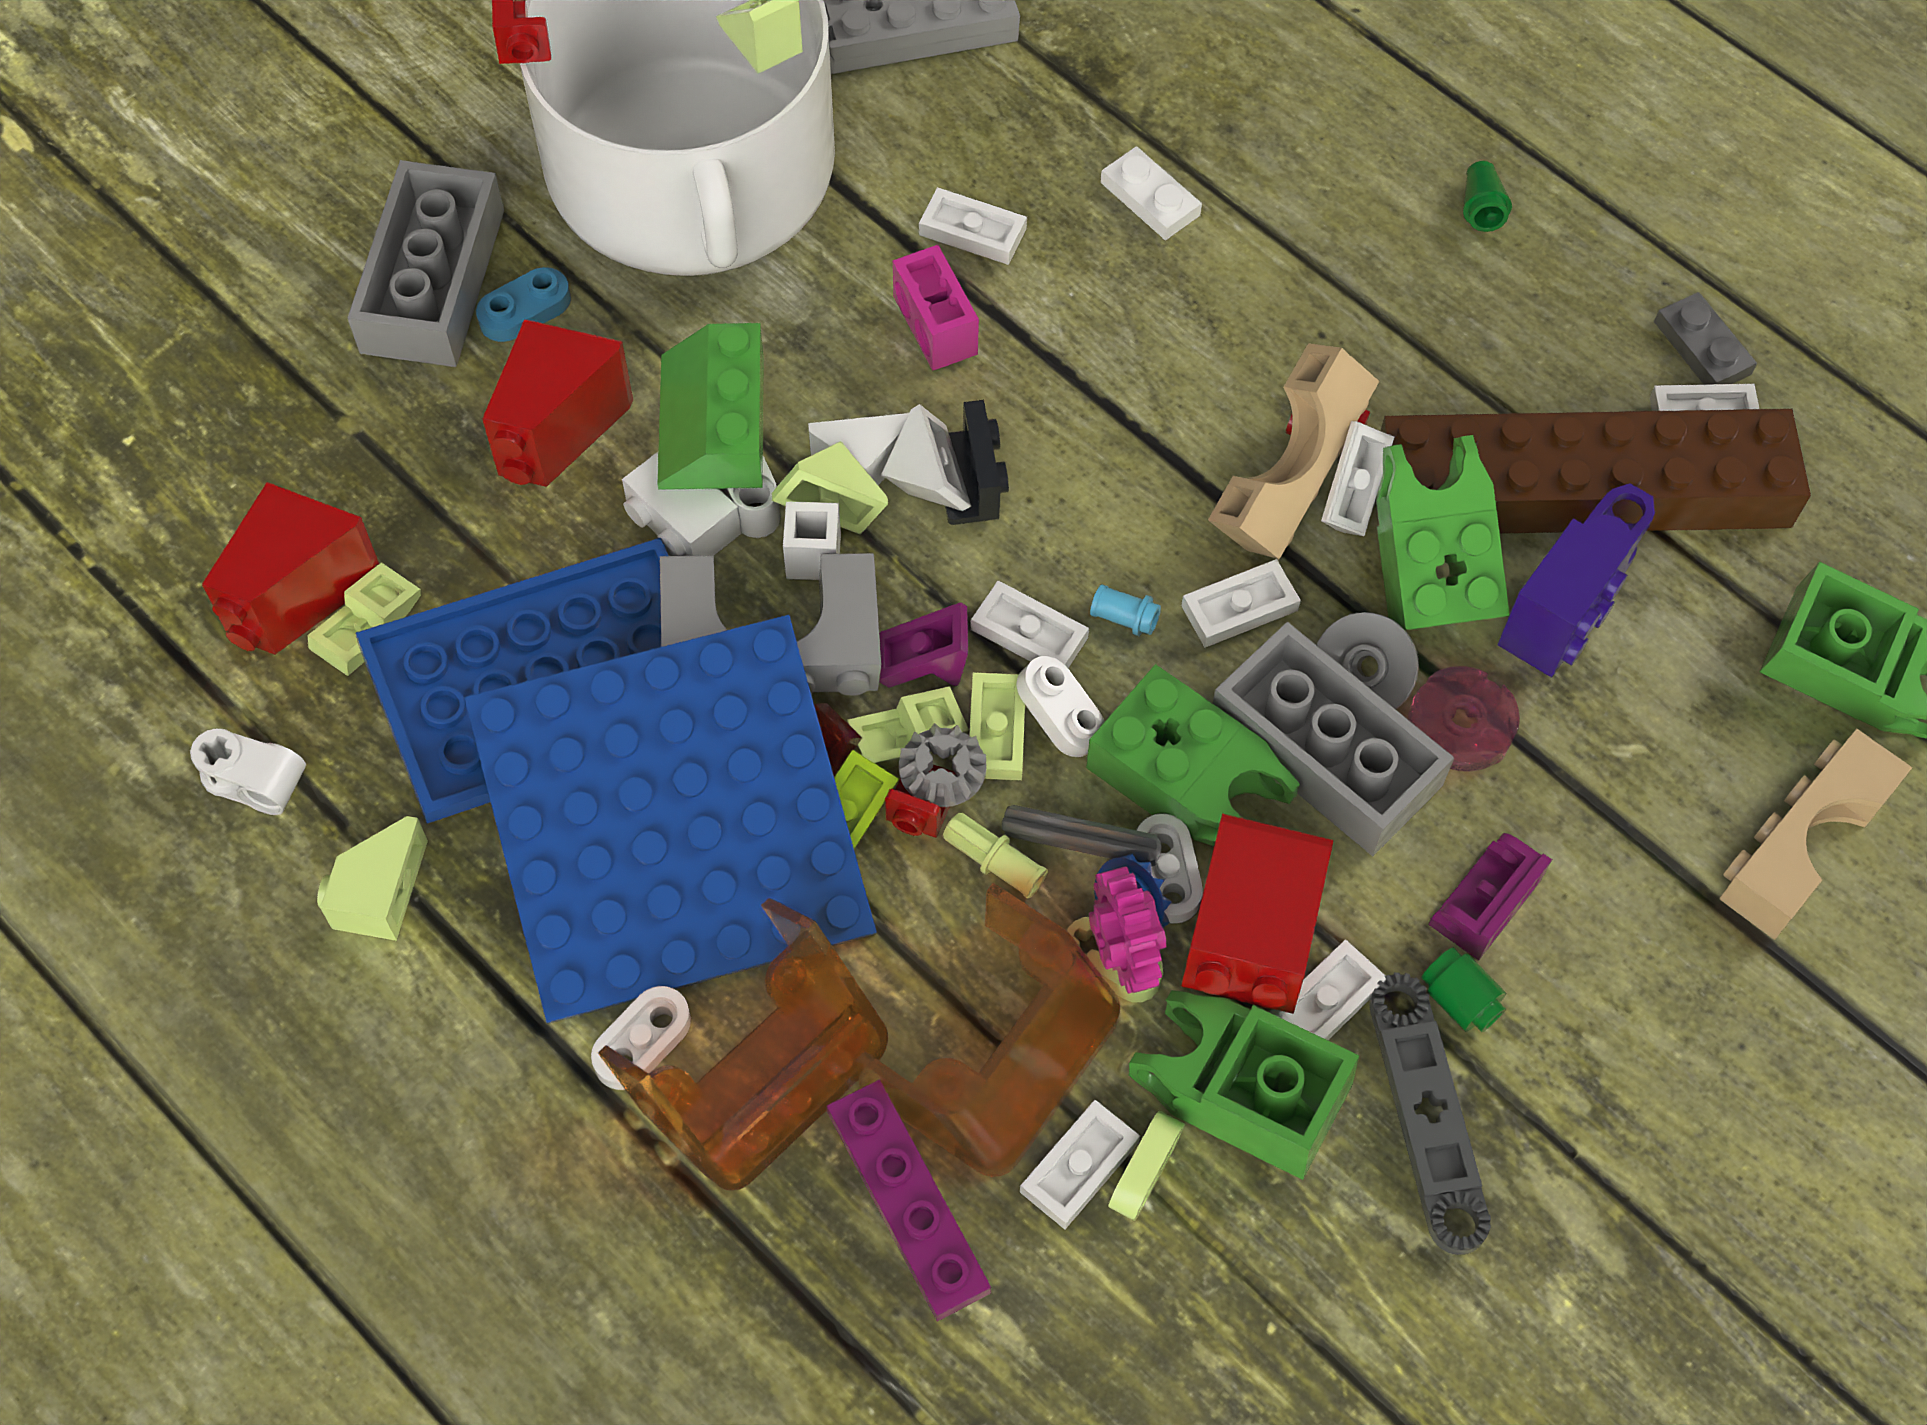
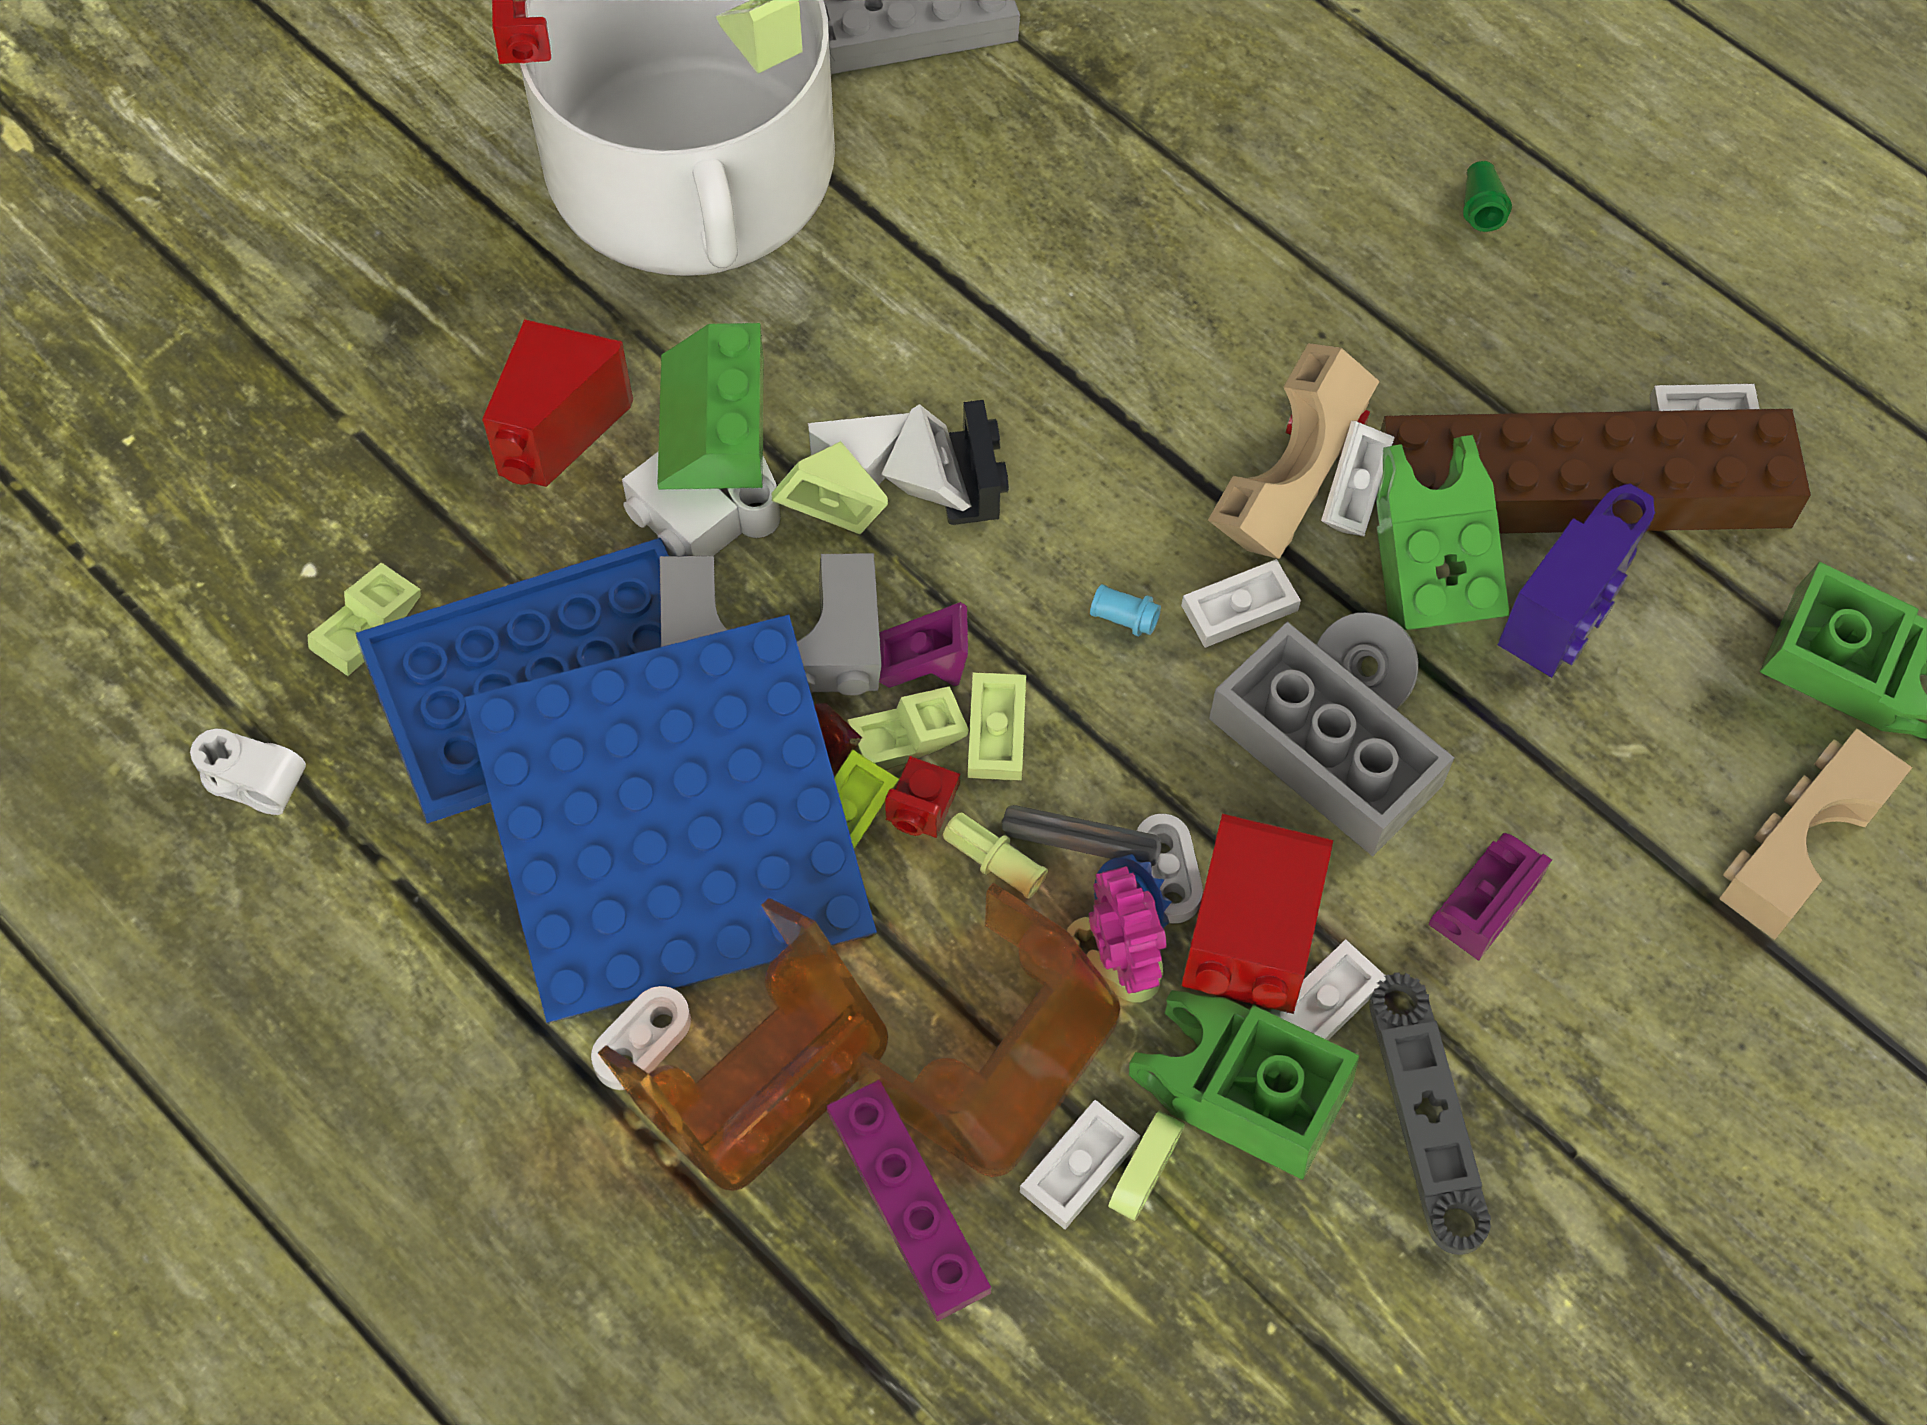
(286, 569): red slope -> none
(374, 881): yellowish green slope -> none
(426, 263): light grey brick -> none
(523, 301): dark azure plate -> none
(808, 533): white brick -> none
(935, 307): dark pink brick -> none
(940, 786): light grey gear -> none
(972, 226): white plate -> none
(1028, 626): white plate -> none
(1059, 705): white plate -> none
(1151, 193): white plate -> none
(1184, 756): bright green brick -> none
(1464, 990): green brick -> none
(1482, 699): clear pink plate -> none
(1705, 341): flat silver plate -> none

